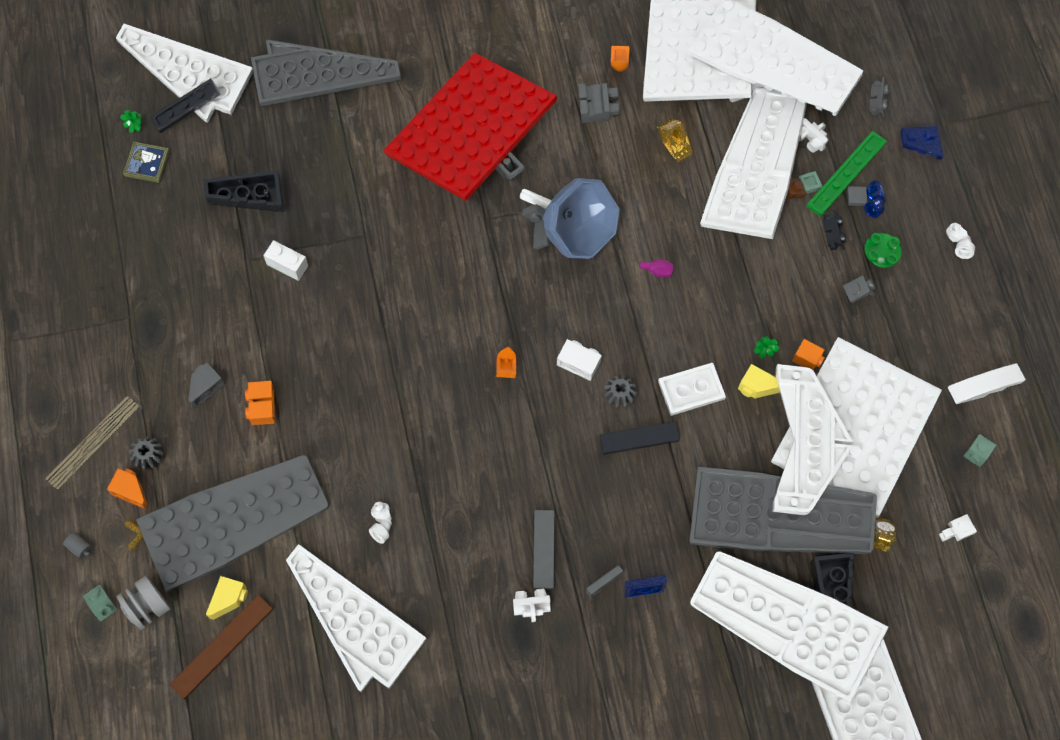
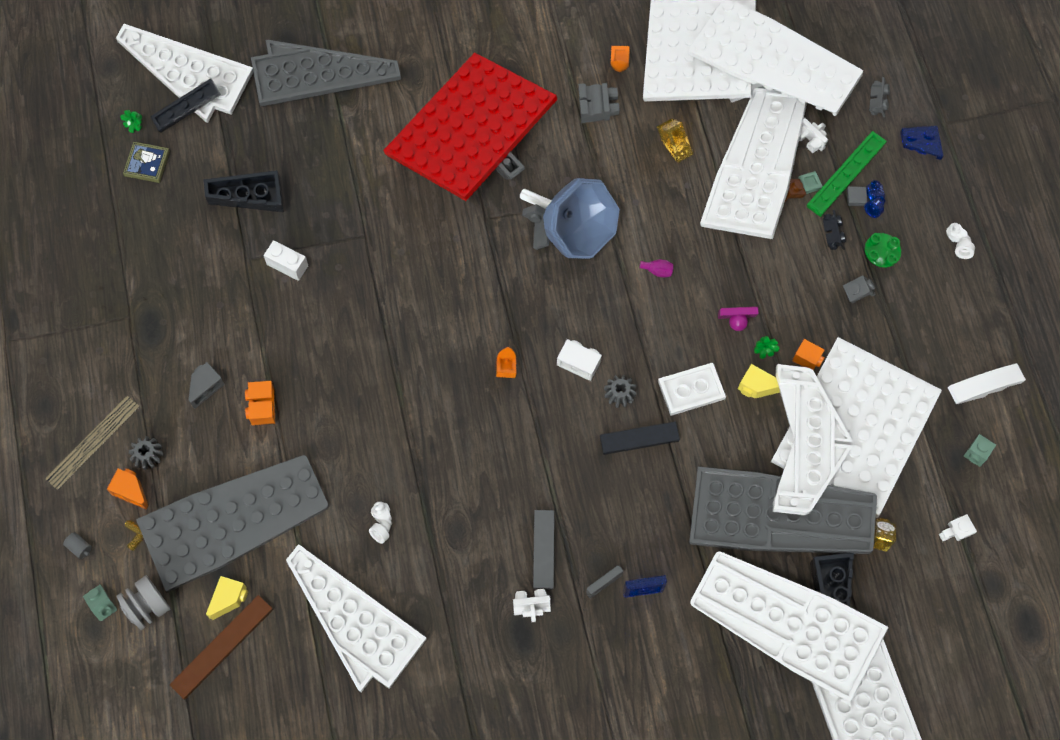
(738, 316): none -> magenta tile

